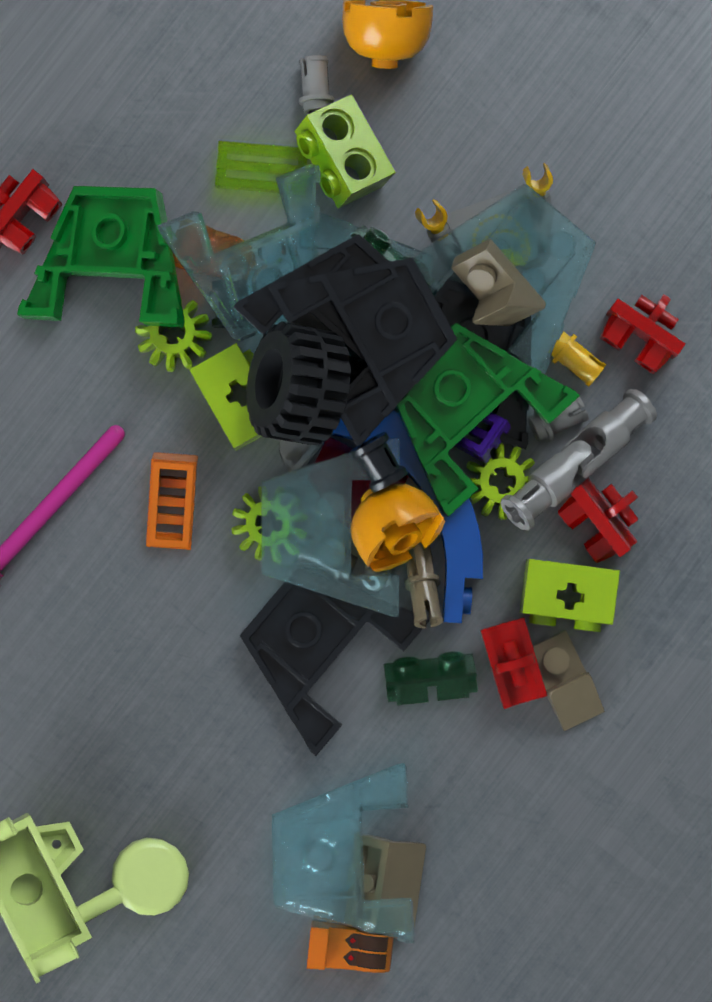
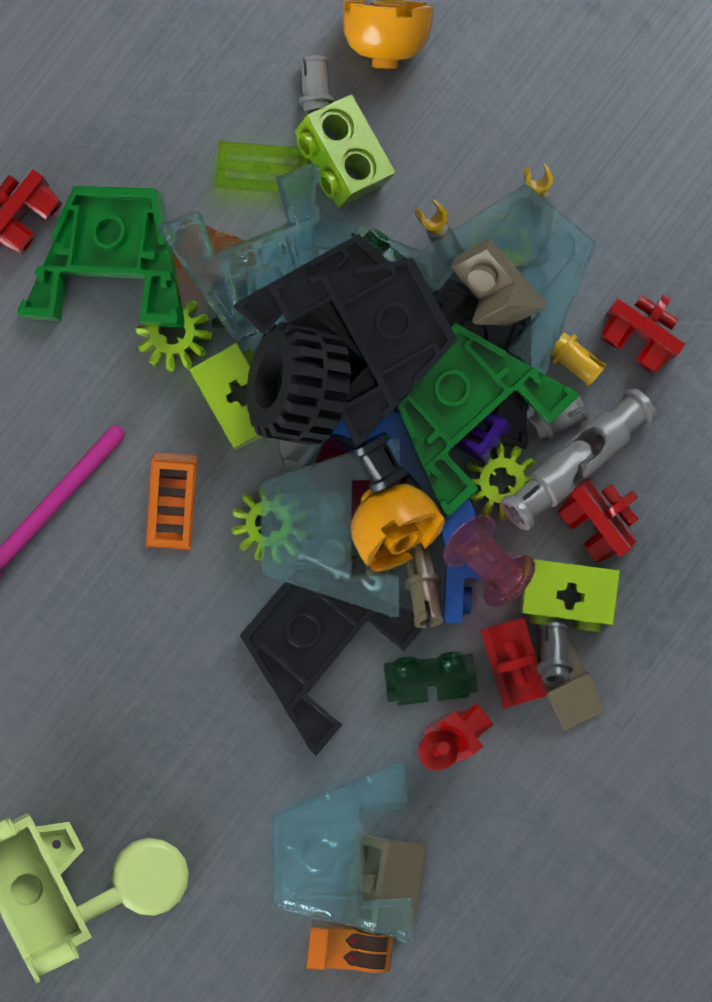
(452, 738): none -> red hips
(475, 546): none -> clear pink hose
(554, 653): none -> dark grey pin

